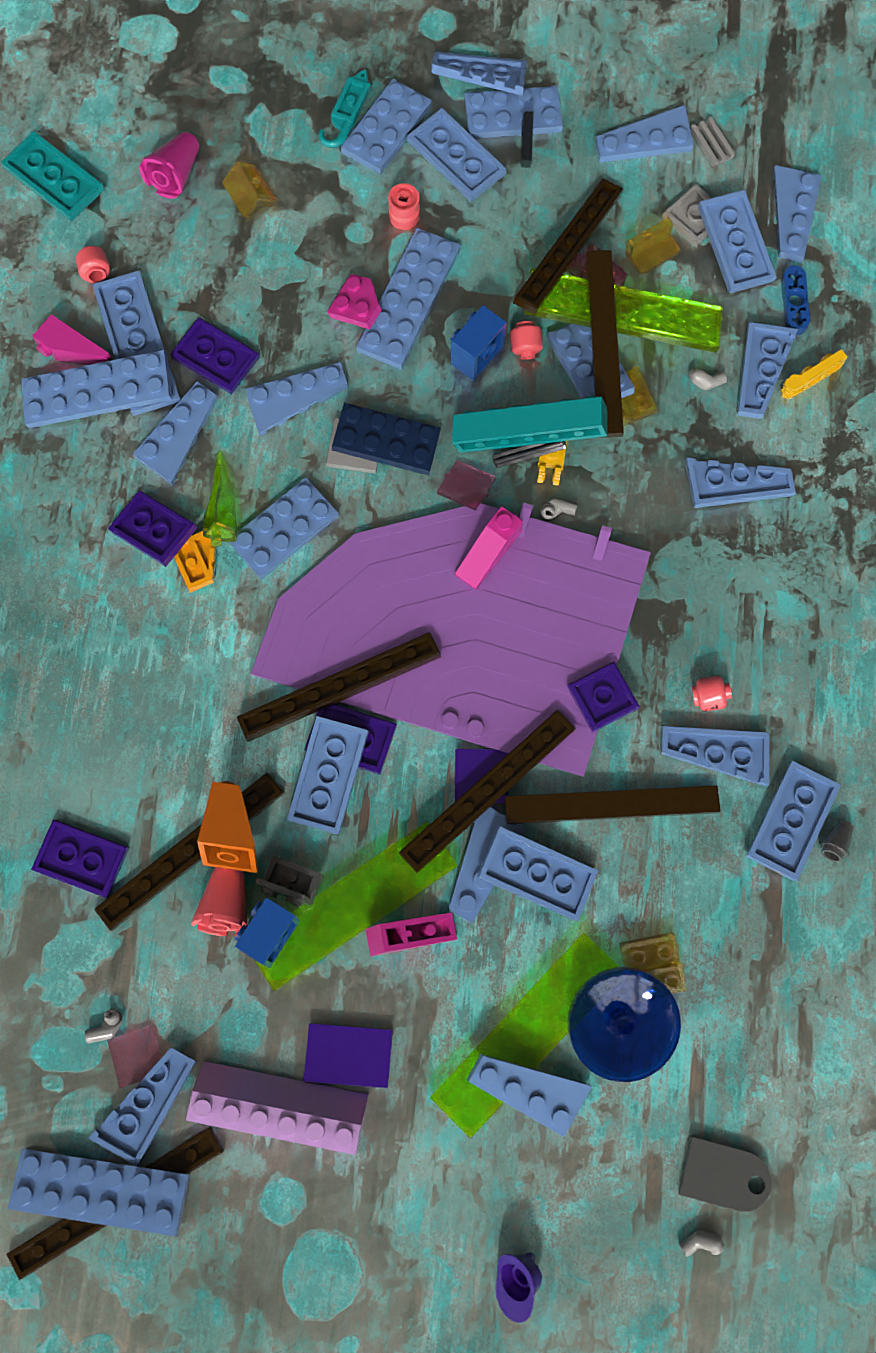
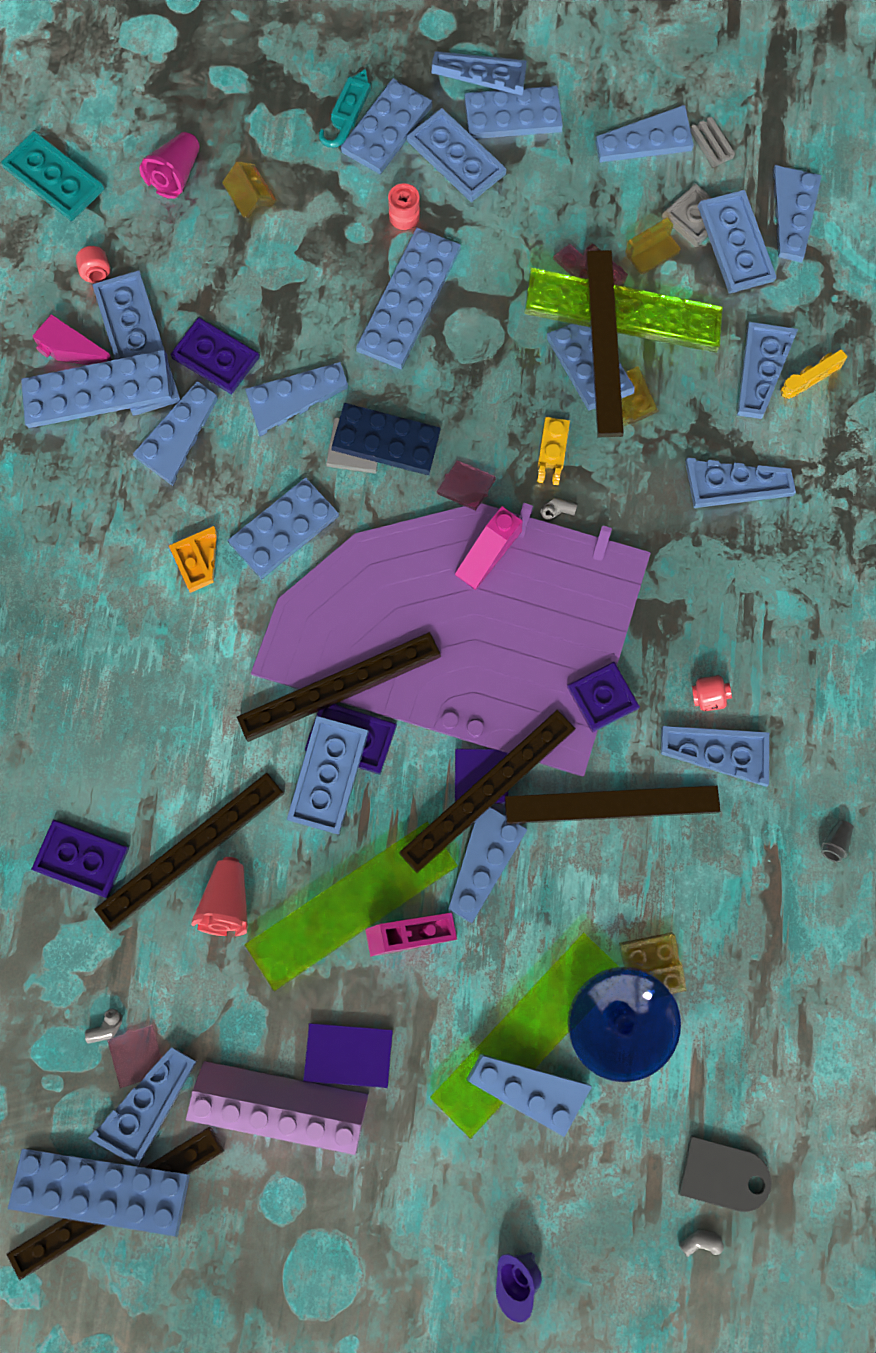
(152, 528): dark purple tile -> none
(220, 514): clear neon green piece -> none
(225, 830): orange slope -> none
(266, 932): blue brick -> none
(292, 881): dark grey bracket -> none
(356, 302): dark pink plate -> none
(477, 342): blue brick -> none
(525, 452): black axle -> none
(526, 139): black tile -> none
(526, 340): coral head -> none
(530, 424): teal brick -> none
(537, 873): medium blue plate -> none
(568, 246): dark brown tile -> none
(706, 381): light grey arm -> none
(793, 821): medium blue plate -> none
(801, 291): blue beam -> none

